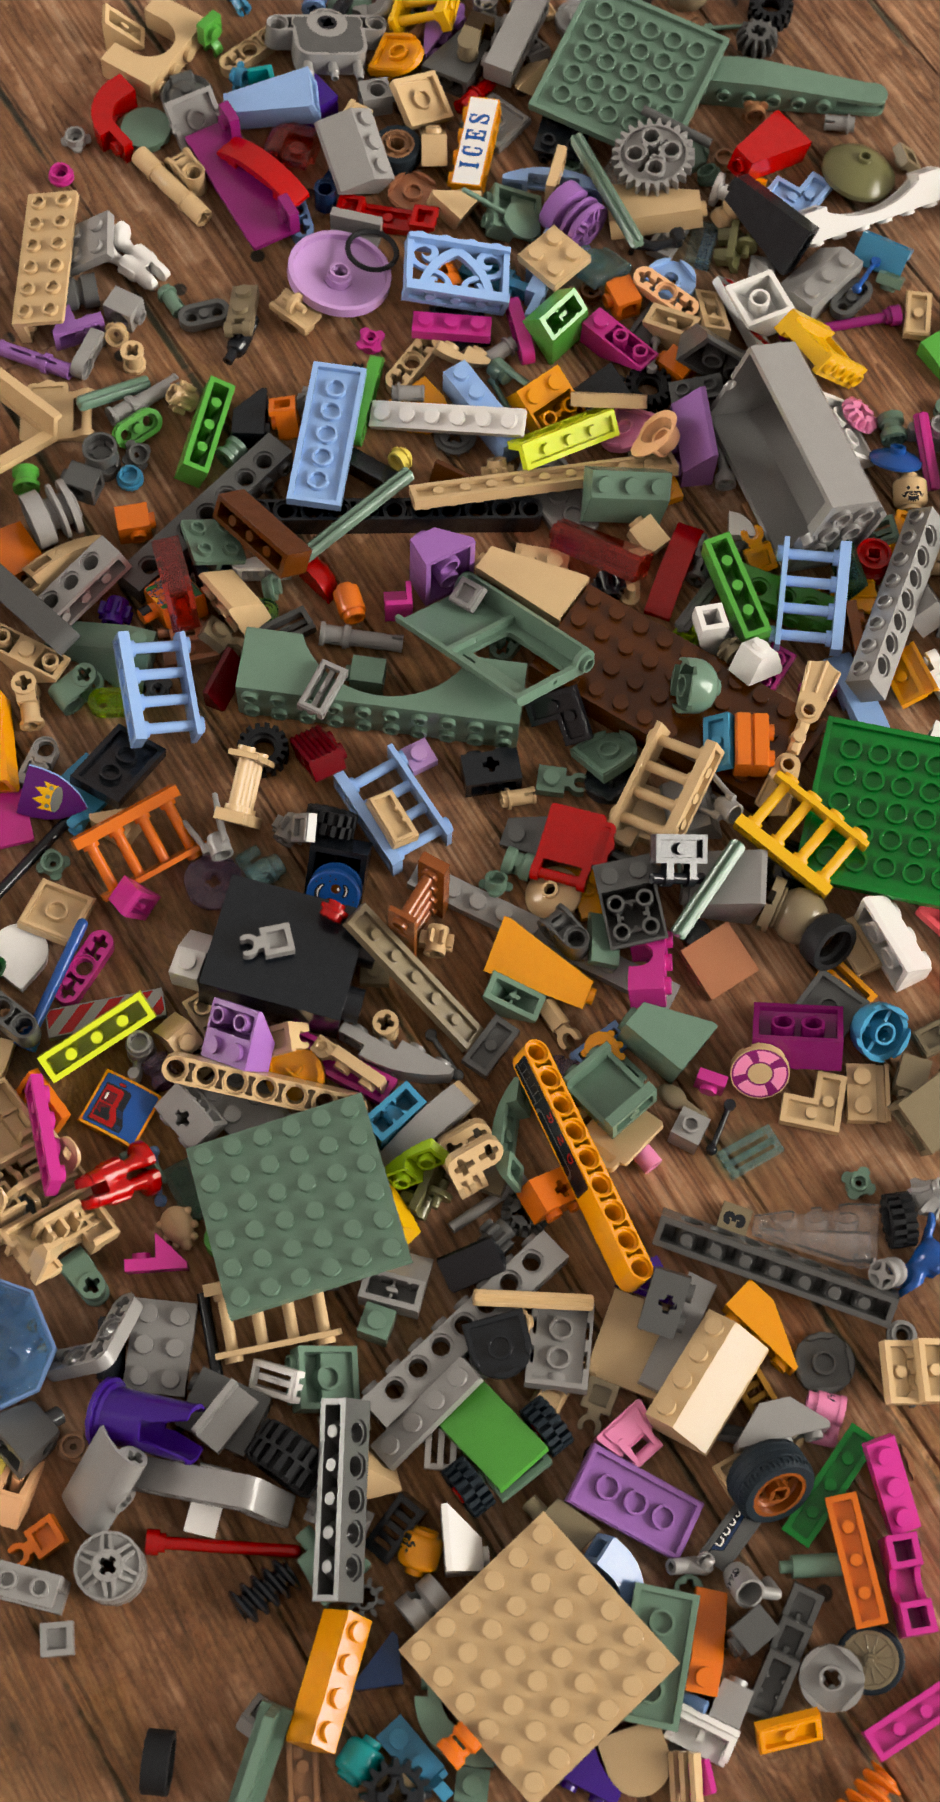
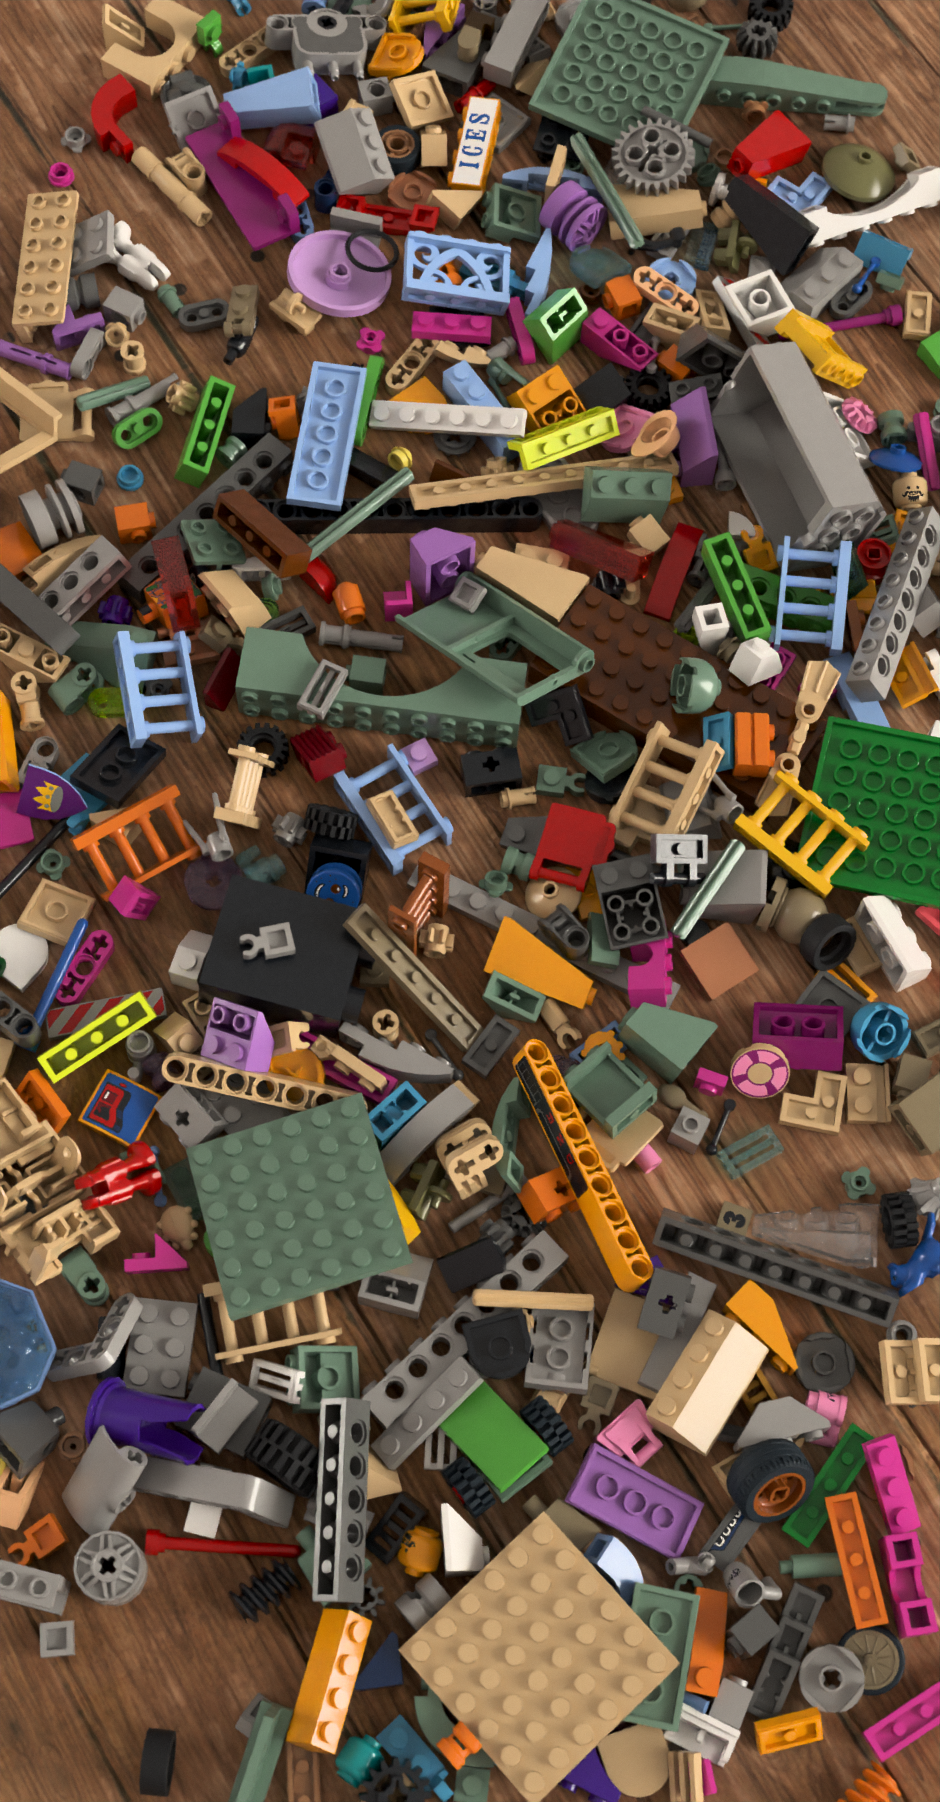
(25, 478): bright green wheel -> none
(42, 1125): dark pink plate -> none
(102, 452): dark grey wheel -> none
(143, 451): dark grey plate -> none
(147, 128): sand green tile -> none
(304, 828): light grey tile -> none
(333, 911): red plate -> none
(376, 1324): sand green brick -> none
(407, 393): light grey pin -> none
(410, 1165): lime slope -> none
(517, 216): sand green piece -> none
(554, 258): tan plate -> none
(609, 400): tan beam -> none
(880, 1276): light grey wheel -> none

